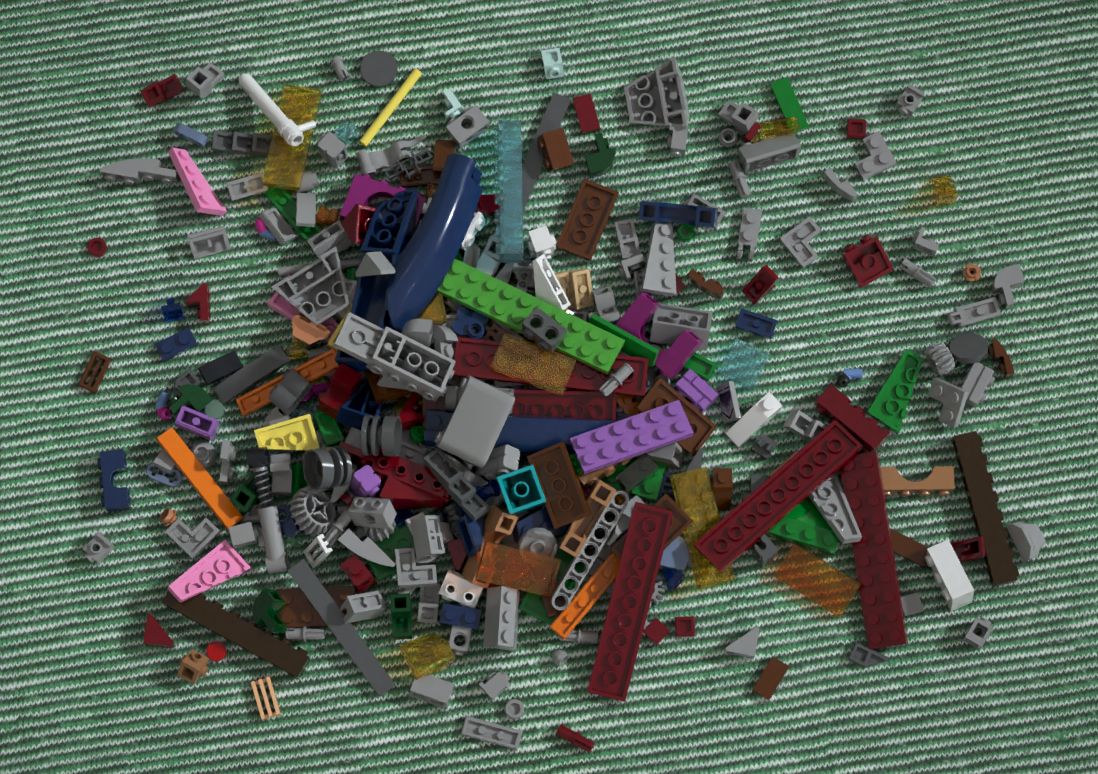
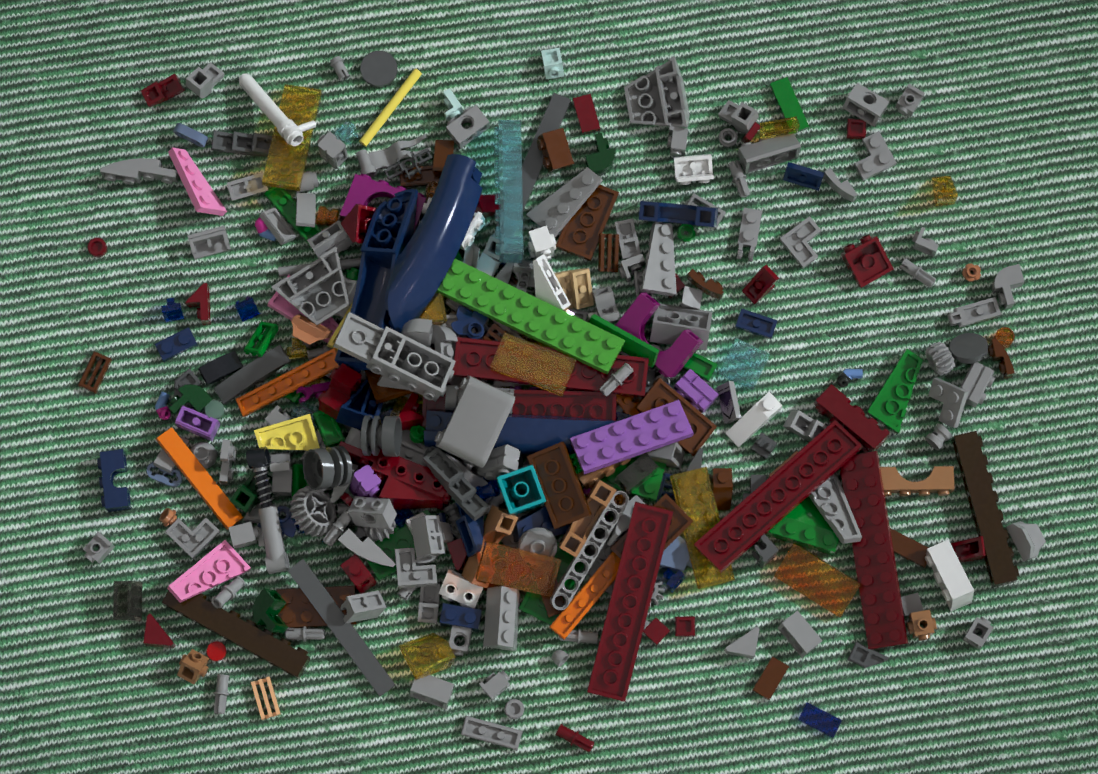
(127, 601): none -> clear smoke brick
(221, 694): none -> light grey axle
(228, 592): none -> light grey pin
(247, 309): none -> clear blue tile
(263, 339): none -> green tile
(290, 391): dark grey brick -> none
(318, 540): white tile -> none
(374, 264): light grey slope -> none
(401, 616): dark green brick -> none
(548, 326): dark grey brick -> none
(565, 202): none -> light grey wing
(615, 252): none -> reddish brown tile
(691, 298): none -> light grey slope
(693, 169): none -> white bracket
(799, 634): none -> light grey hinge
(803, 176): none -> dark blue plate
(820, 720): none -> clear blue tile
(865, 104): none -> light grey brick
(924, 618): none -> medium nougat brick
(938, 436): none -> light grey wheel
(1005, 334): none -> clear orange wheel

